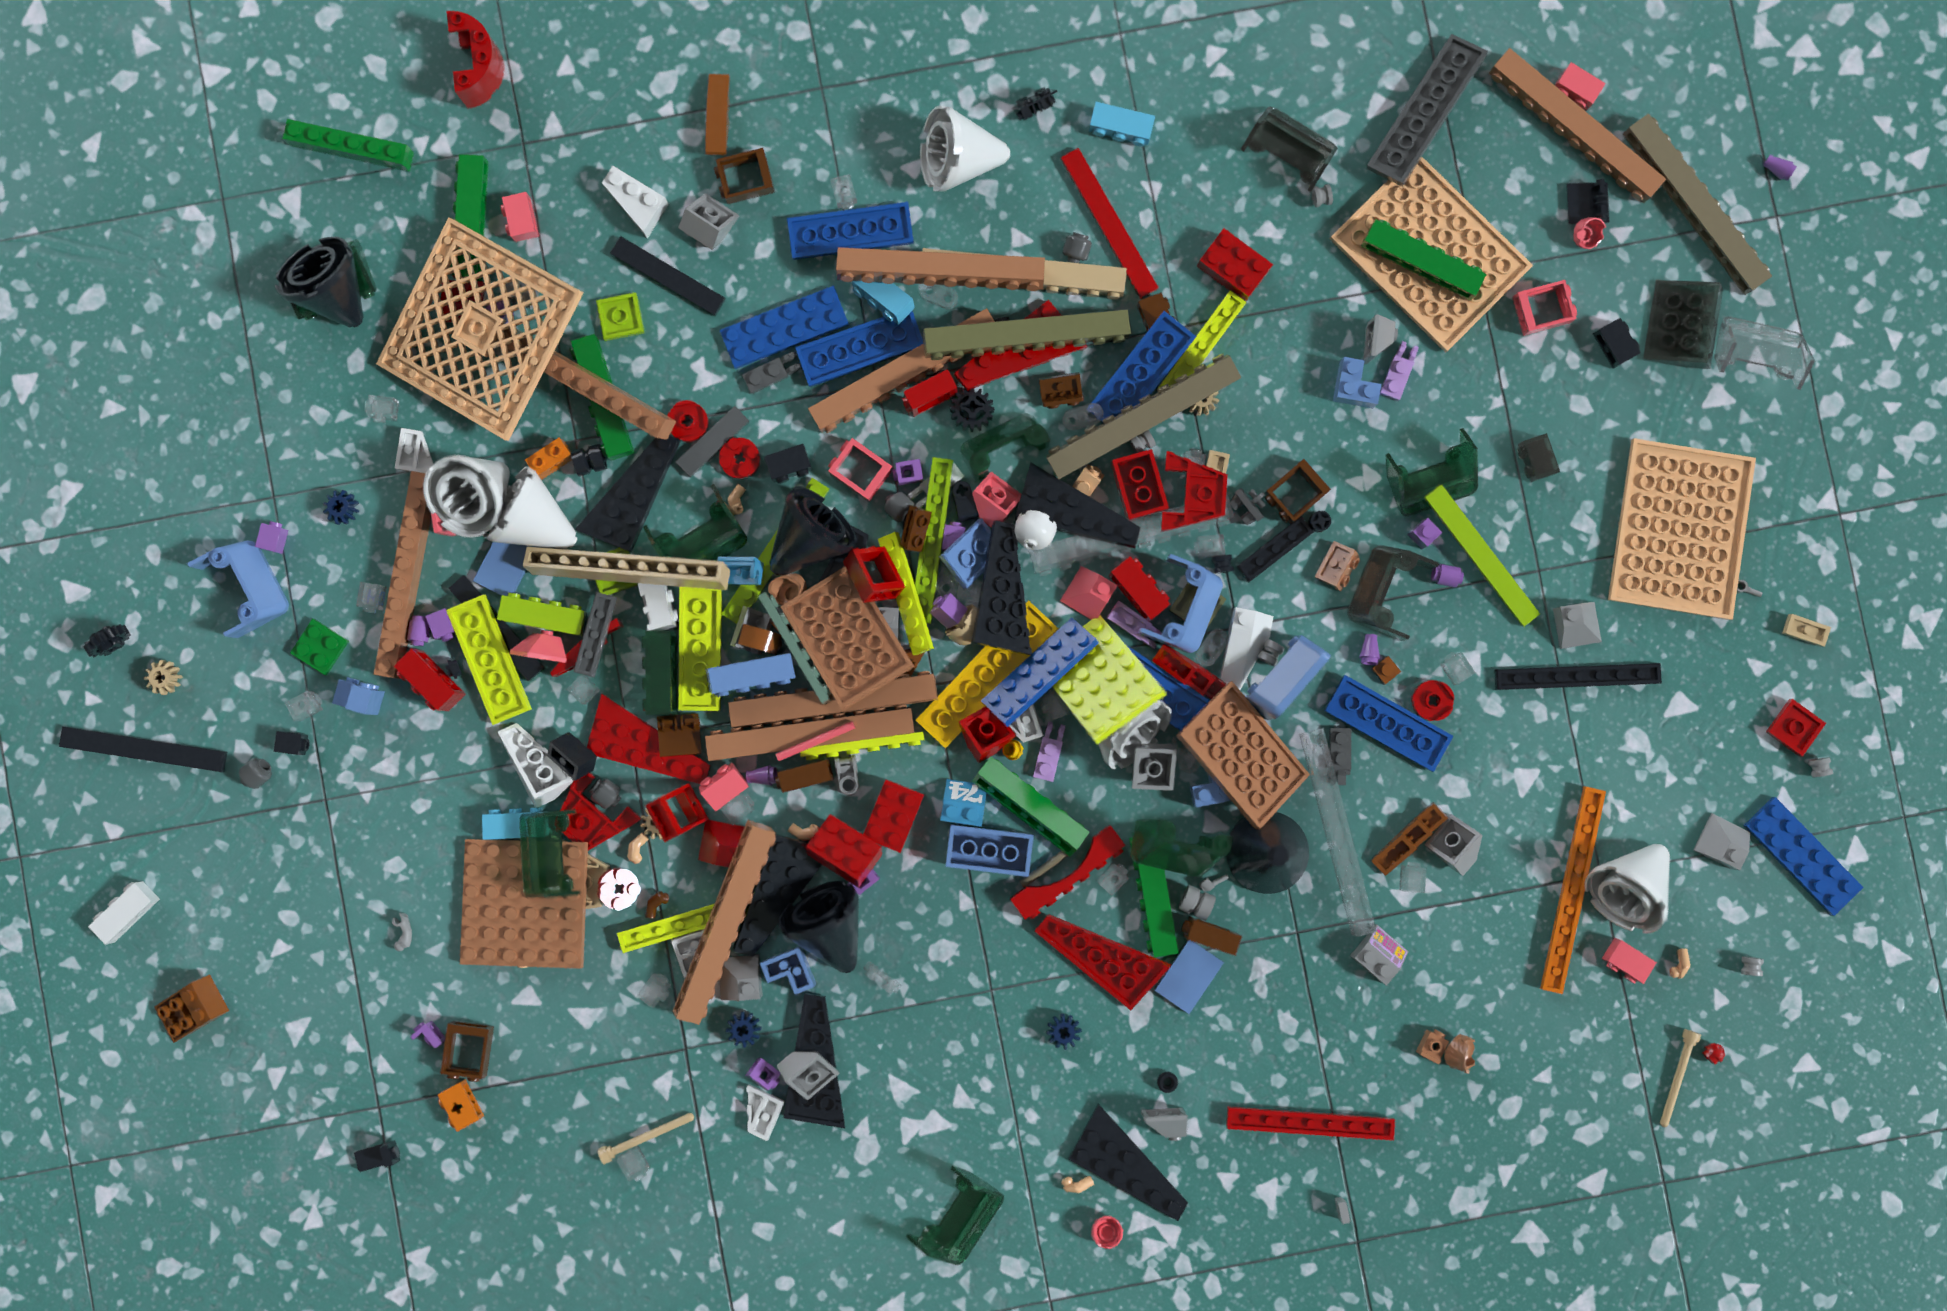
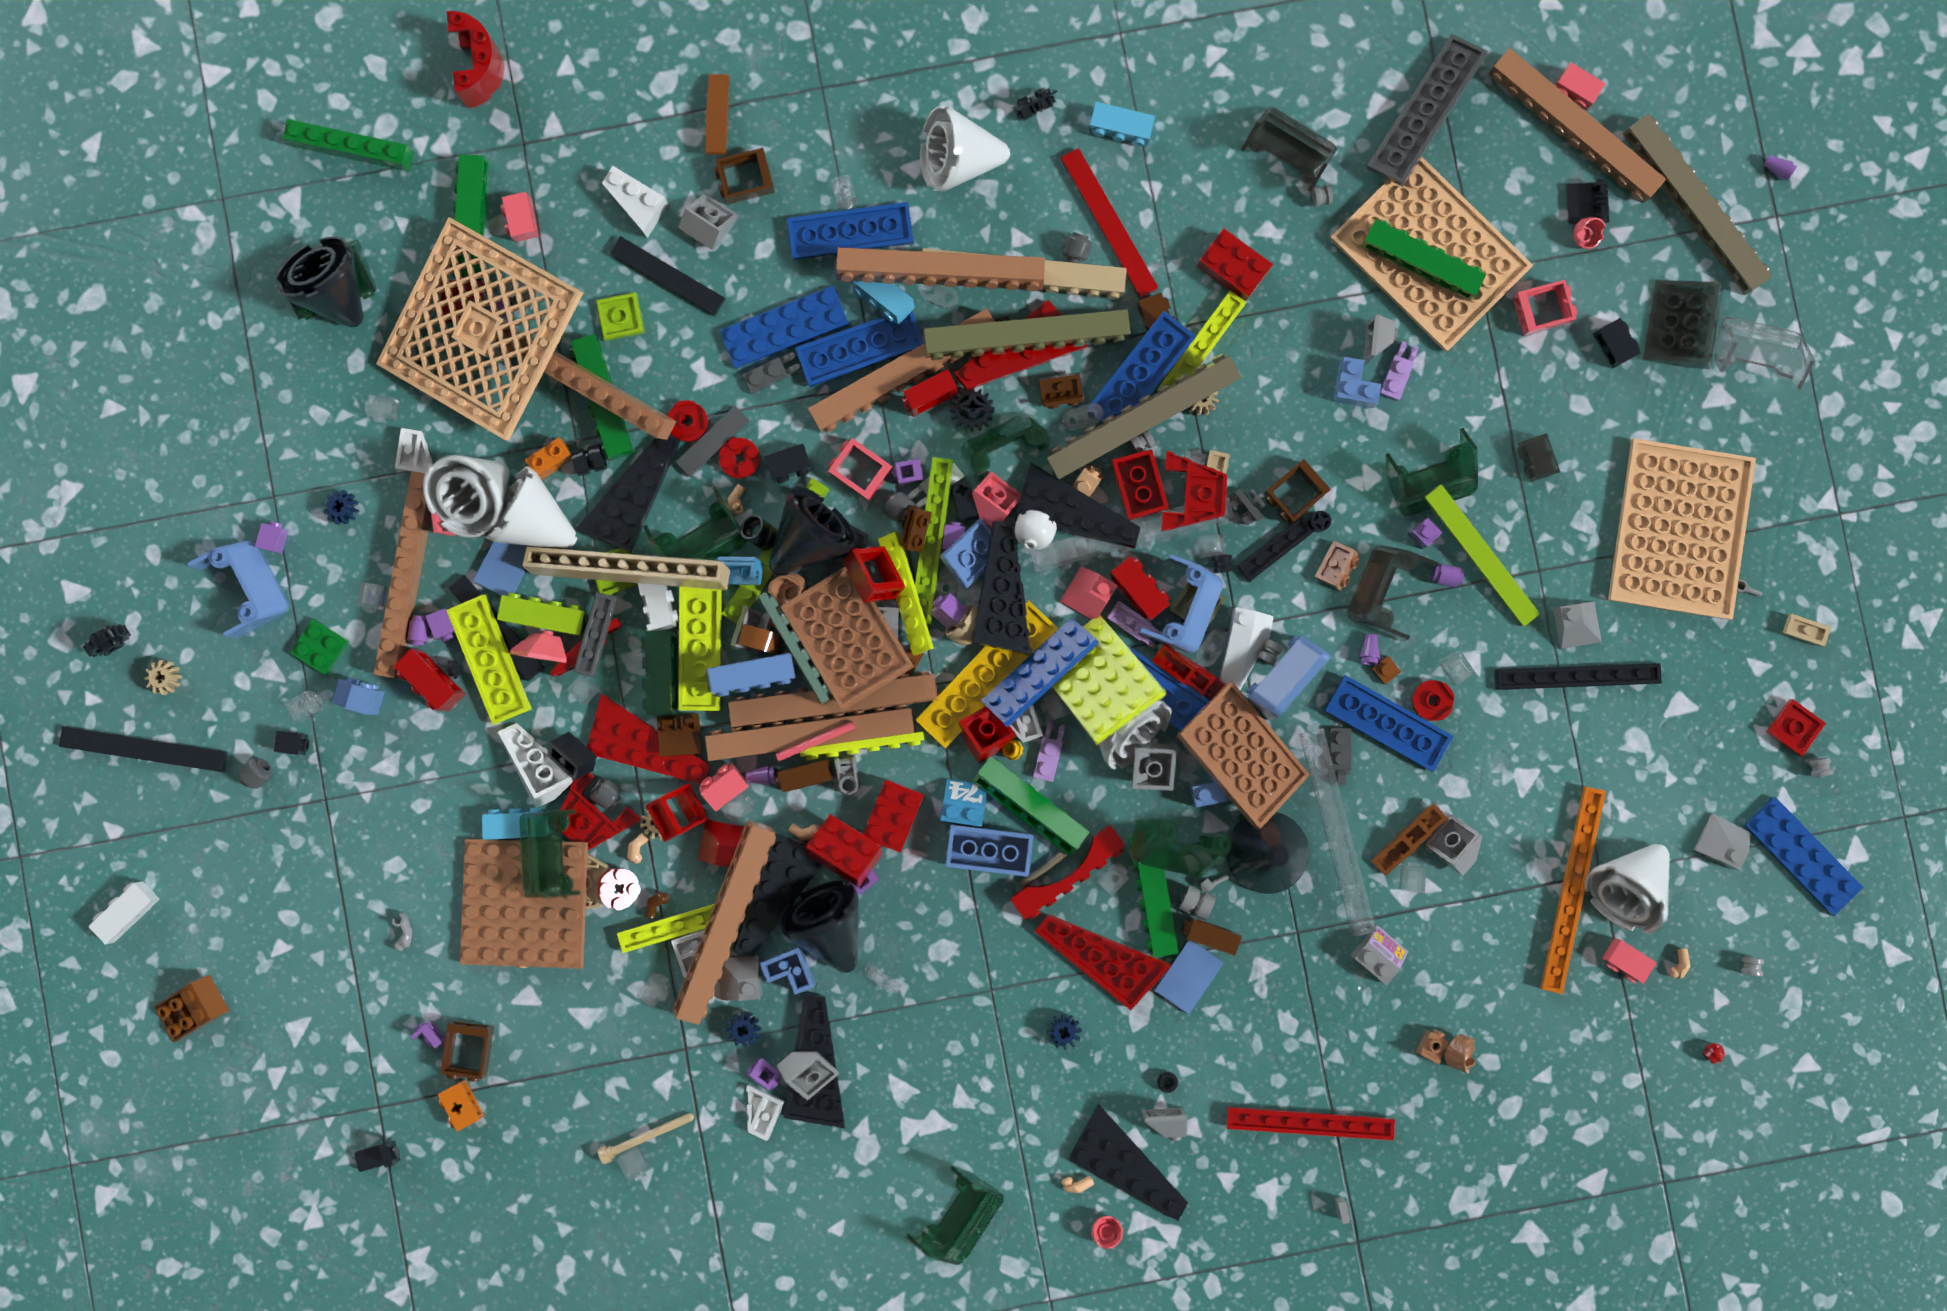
(758, 532): none -> black wheel
(1690, 1039): tan piece -> none

